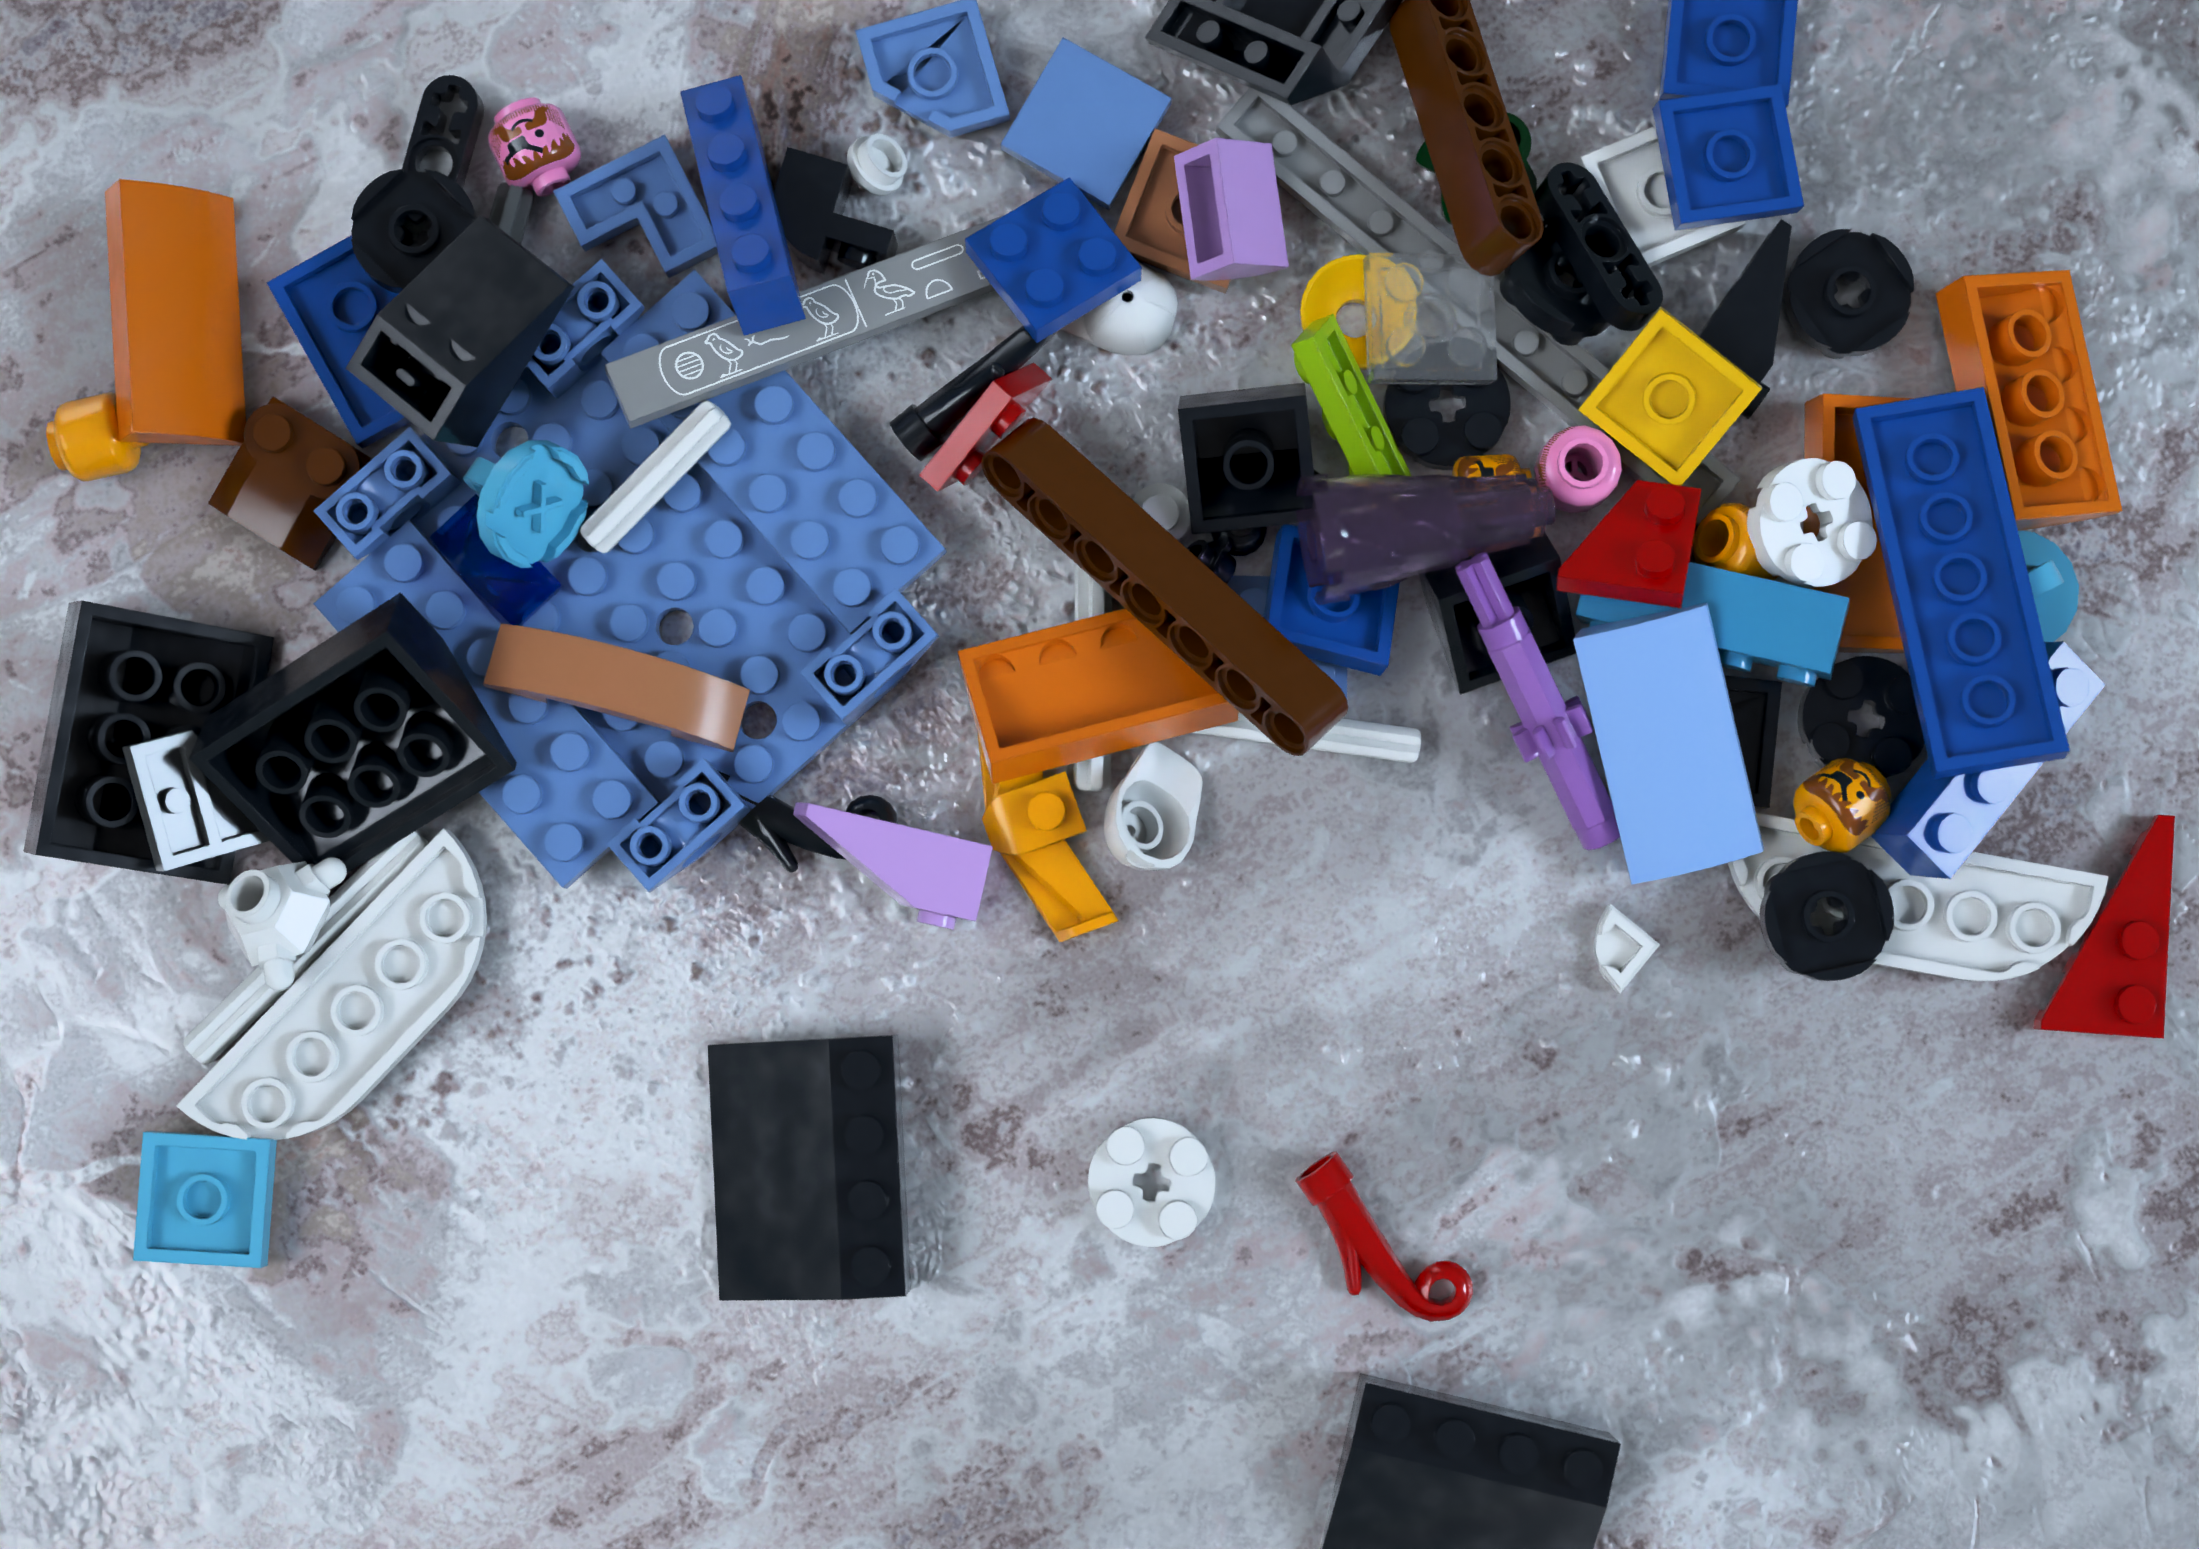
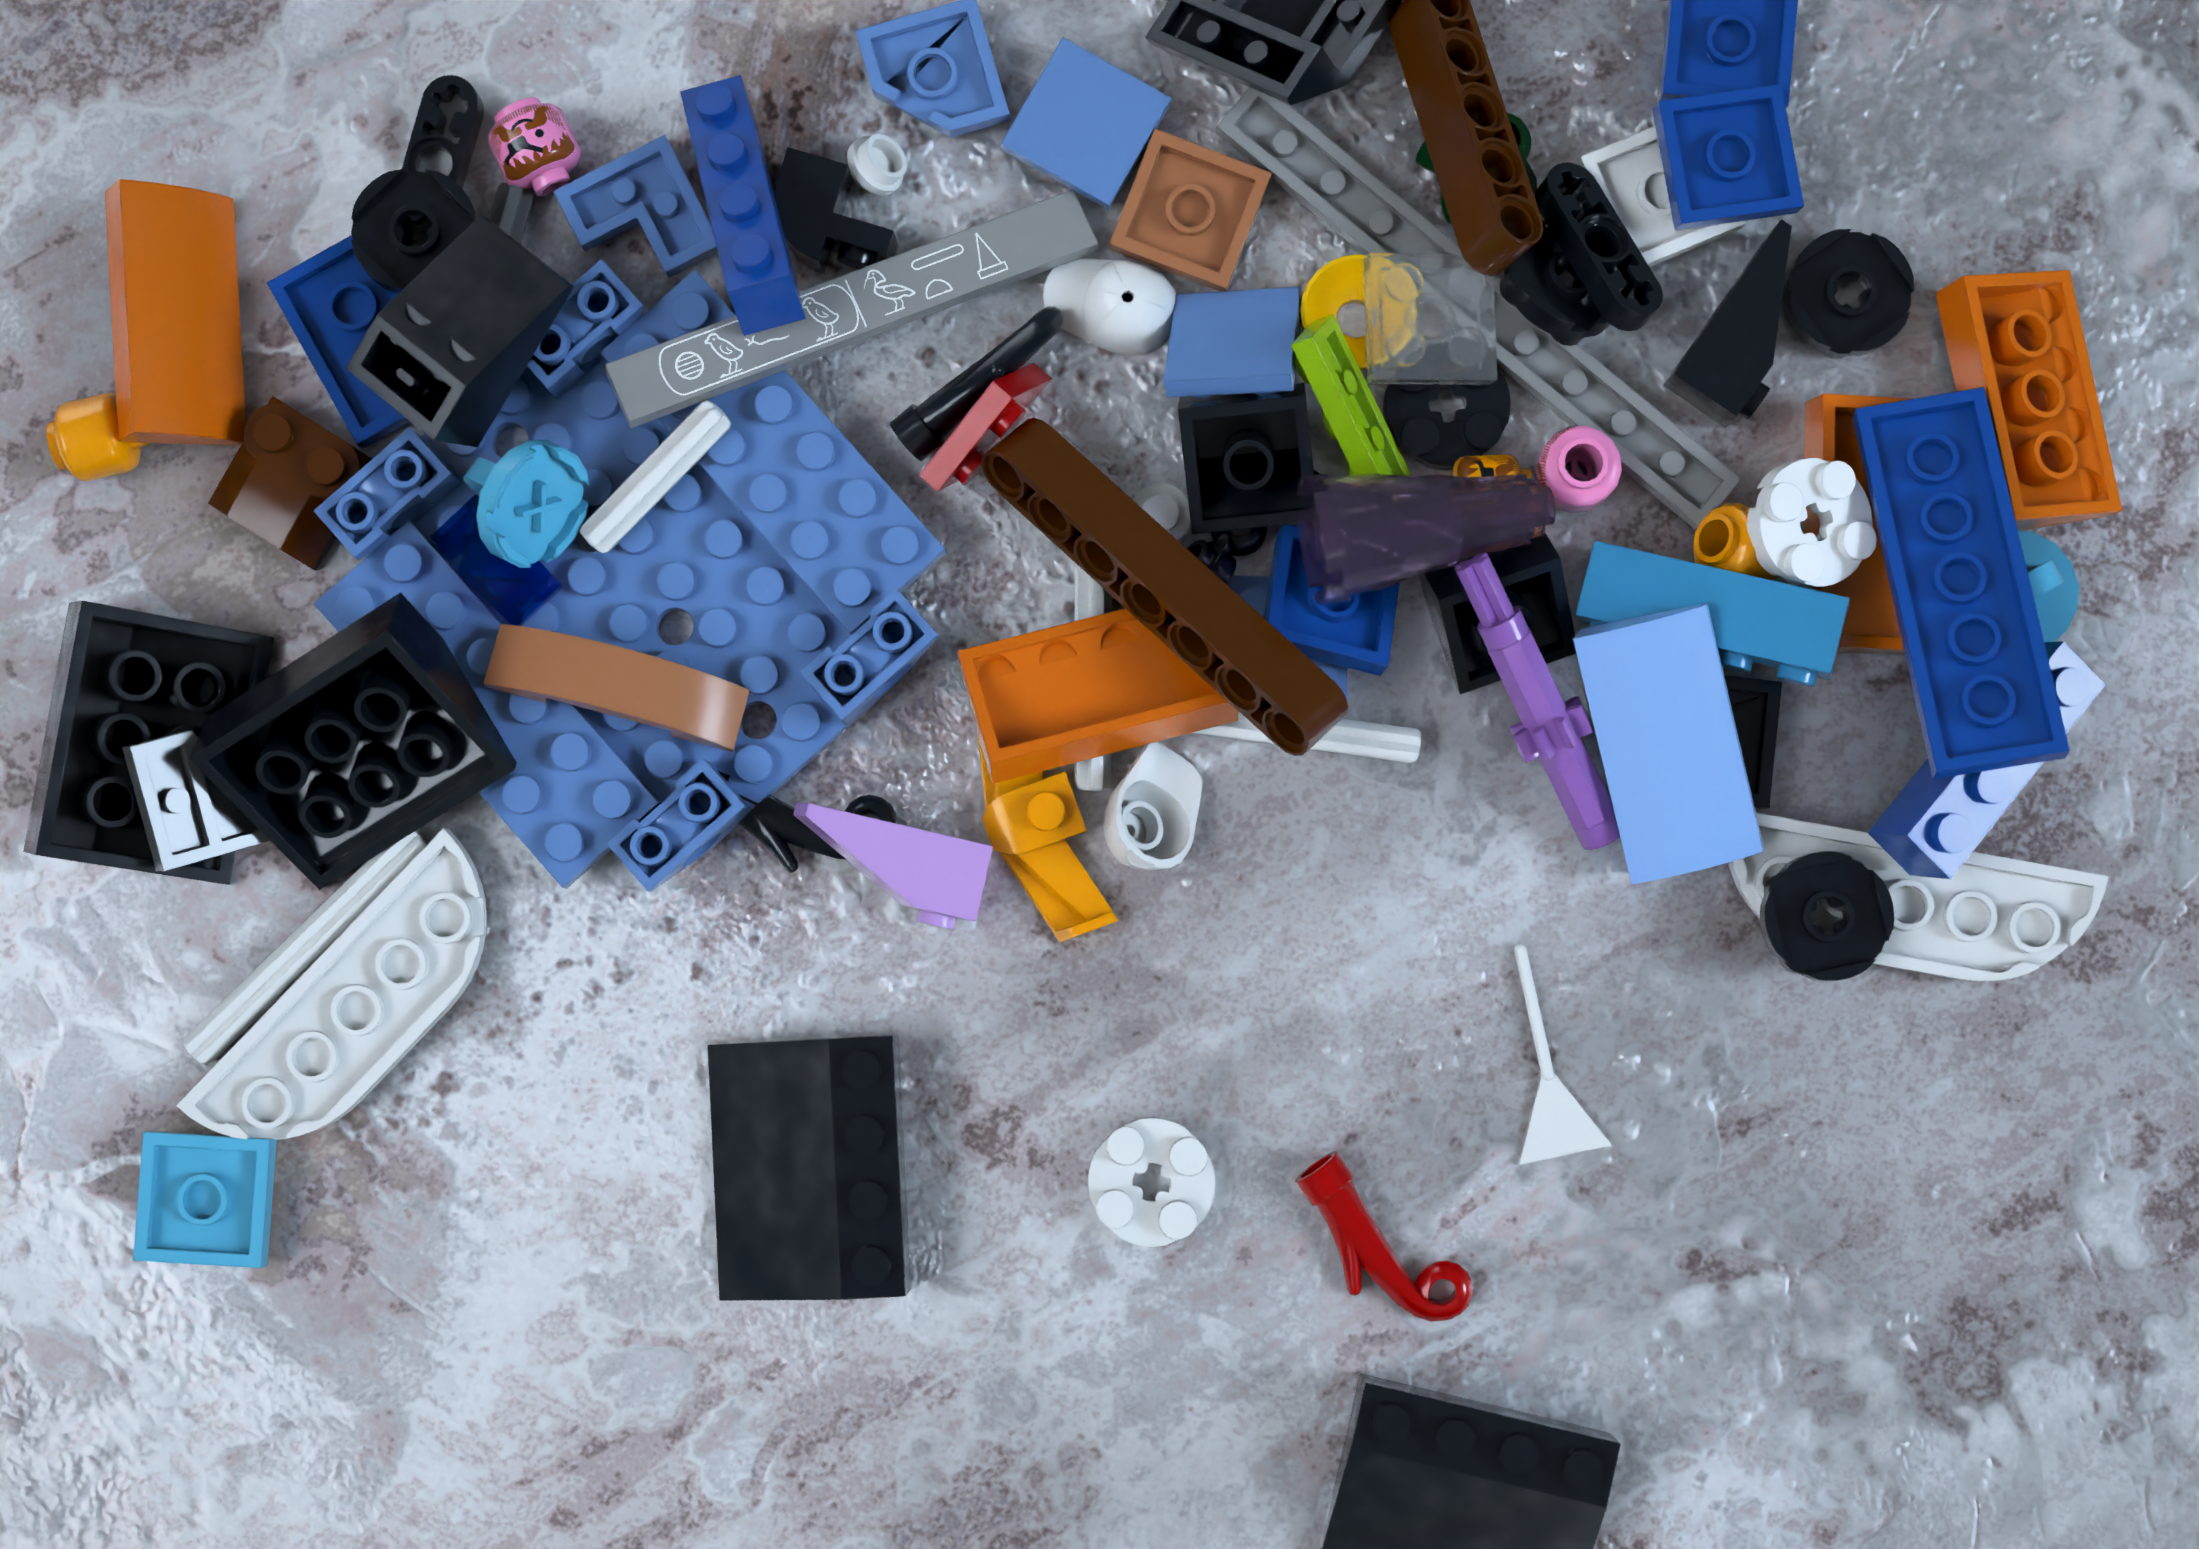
(280, 913): white rock -> none
(1053, 259): blue plate -> none
(1230, 210): lavender brick -> none
(1233, 342): none -> medium blue tile
(1557, 1120): none -> white piece
(1620, 948): white tile -> none
(1638, 547): red wing -> none
(1670, 398): yellow plate -> none
(1843, 804): light orange head -> none
(1856, 681): black plate -> none
(2121, 968): red wing -> none

